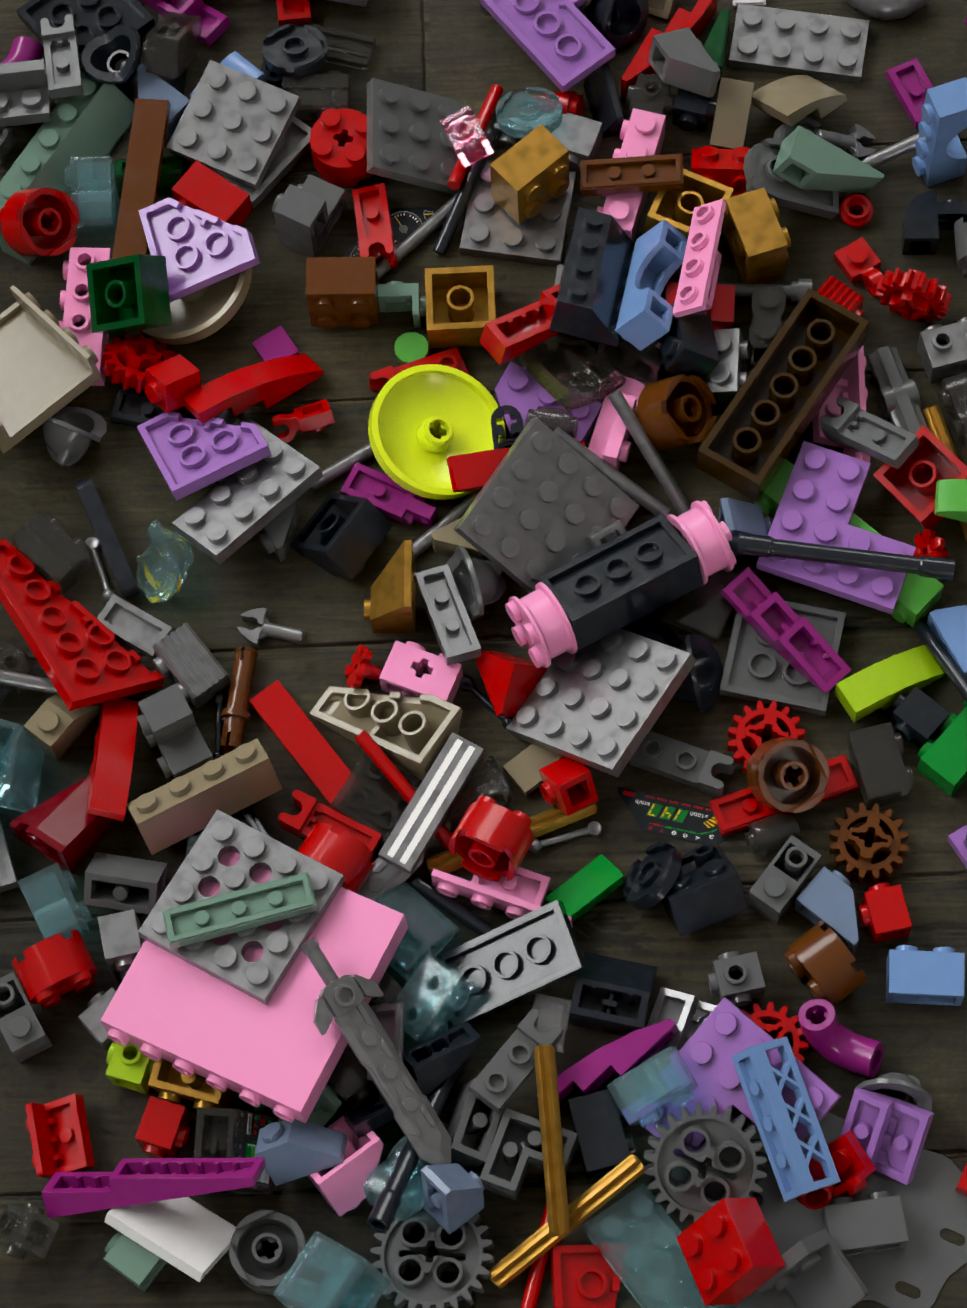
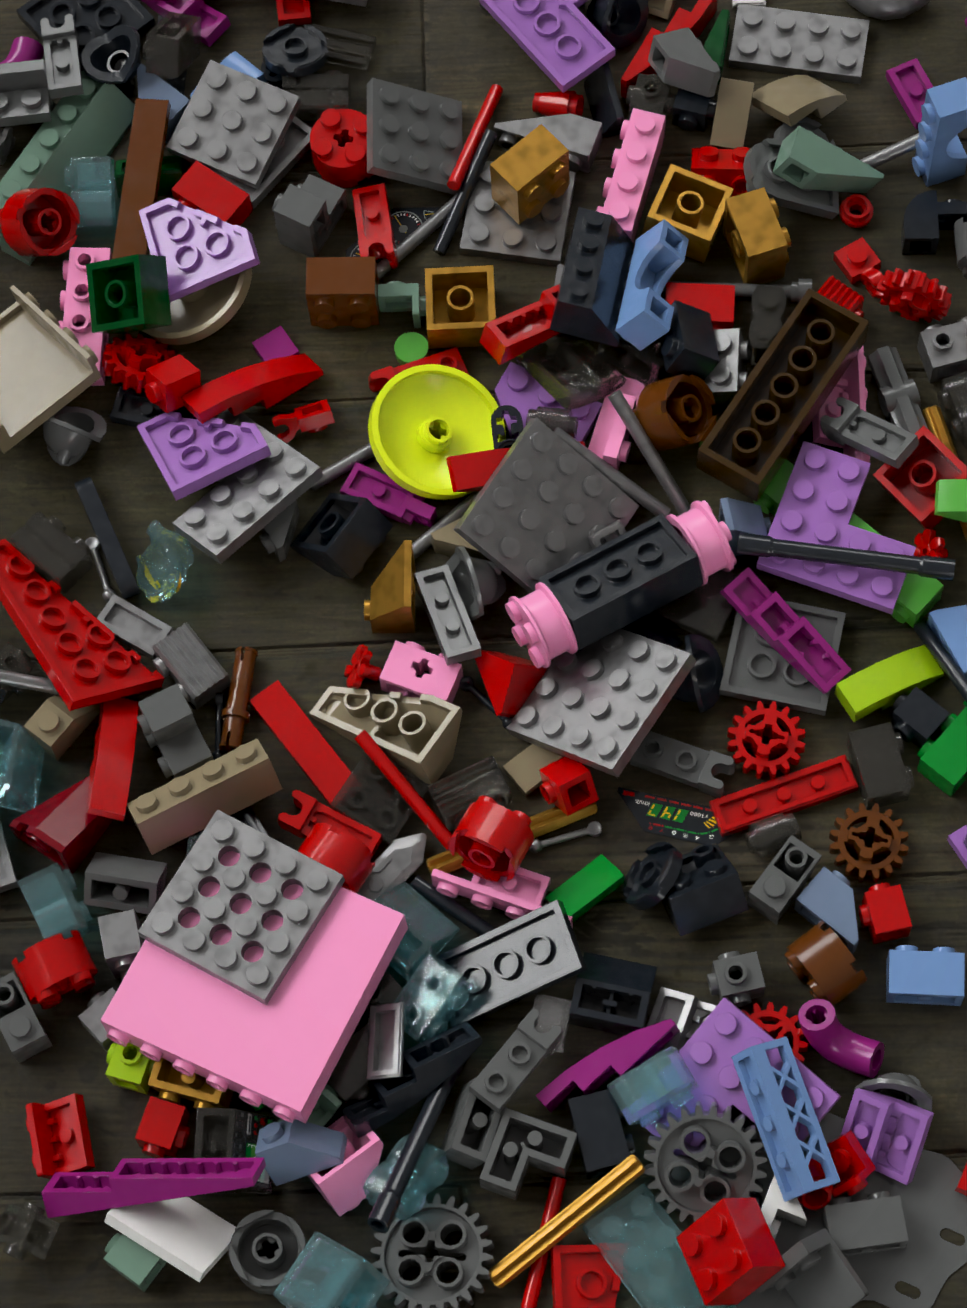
(239, 910): sand green tile -> none
(267, 629): flat silver bar -> none
(376, 1052): flat silver sword -> none
(431, 803): flat silver tile -> none
(451, 1194): sand blue slope -> none
(466, 136): clear pink brick -> none
(526, 110): clear light blue tile -> none
(551, 1140): pearl gold axle -> none
(631, 174): reddish brown tile -> none
(700, 260): bright pink bracket -> none
(775, 1206): none -> white slope
(805, 782): reddish brown brick -> none
(852, 142): flat silver bar -> none

